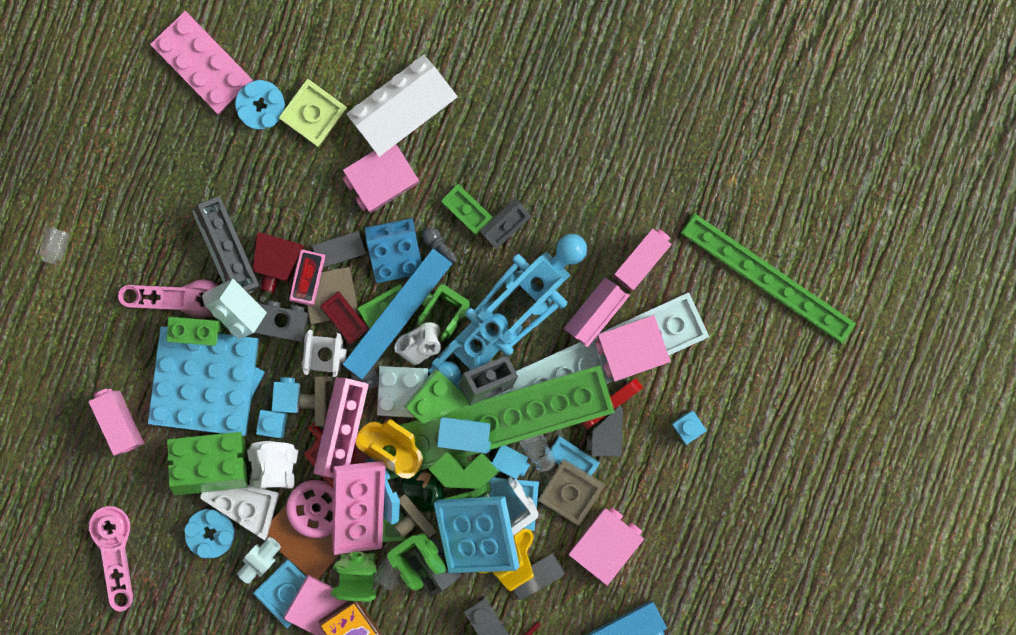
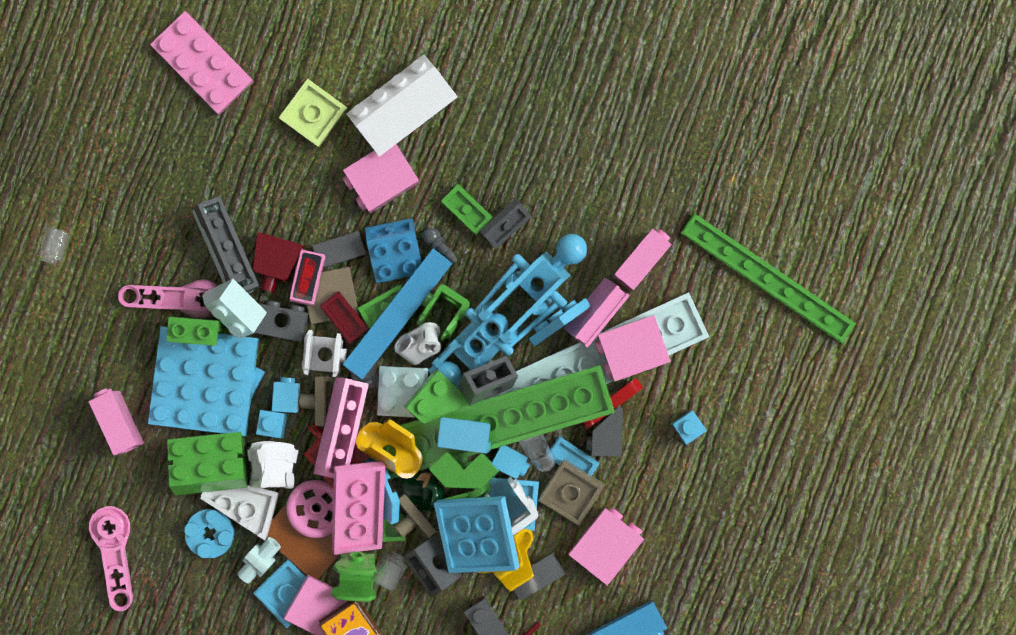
(252, 92): medium azure plate -> none
(429, 551): bright green piece -> none
(558, 320): none -> medium azure plate

